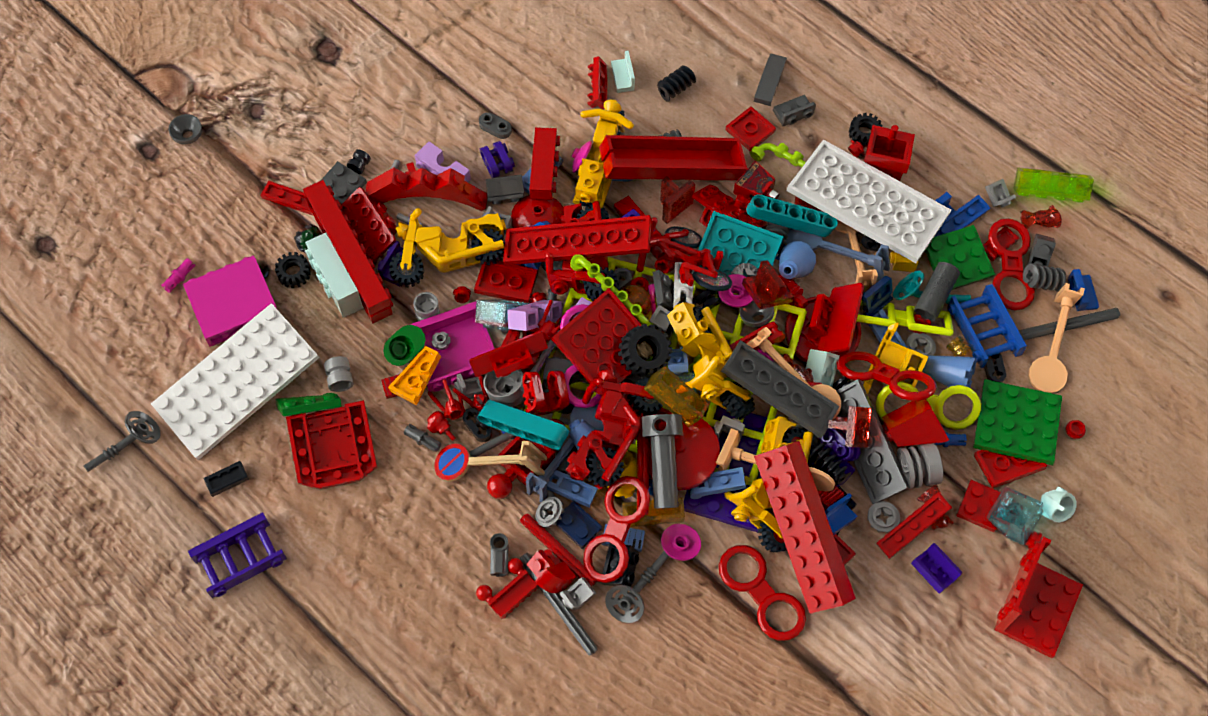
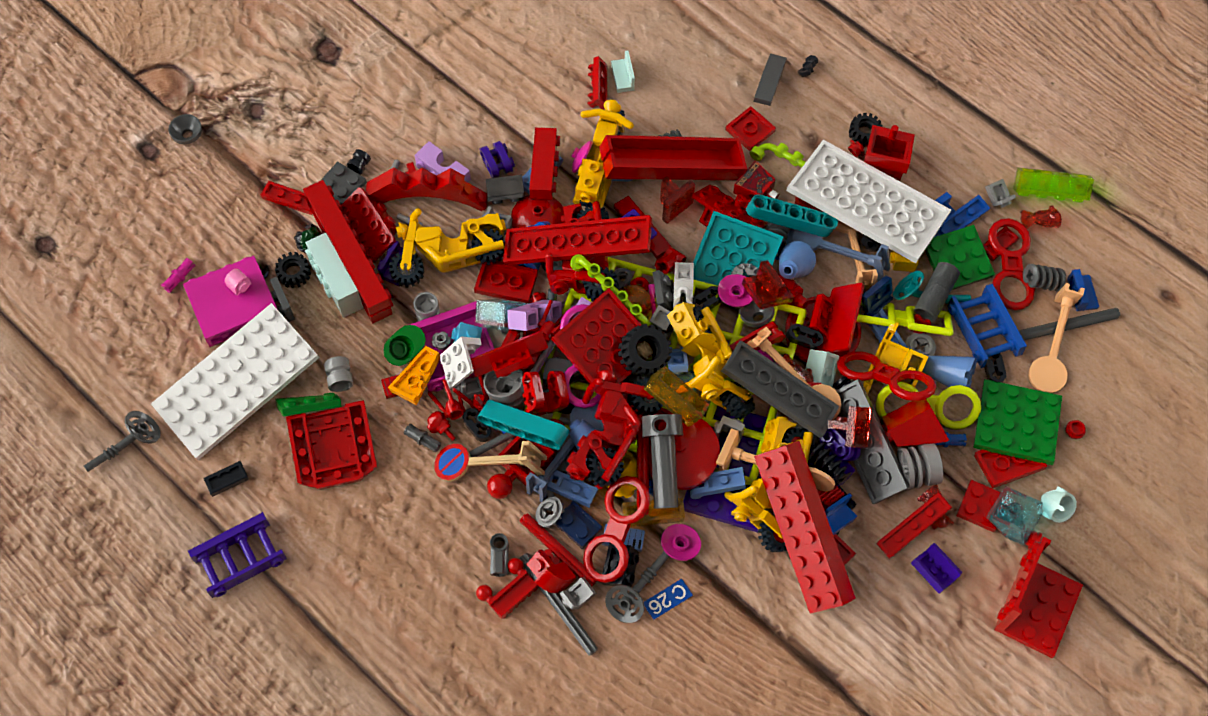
(237, 281): none -> bright pink plate
(279, 295): none -> dark grey plate
(457, 361): none -> white bracket
(462, 294): red plate -> none
(466, 330): none -> medium azure bracket
(494, 124): dark grey plate -> none
(667, 599): none -> blue sticker
(676, 82): black piece -> none
(682, 241): red piece -> none
(762, 593): red bar -> none
(794, 110): dark grey bracket -> none
(804, 336): none -> black beam
(808, 66): none -> black piece
(888, 510): light grey gear -> none
(958, 347): clear yellow wheel -> none
(1041, 250): dark grey slope -> none

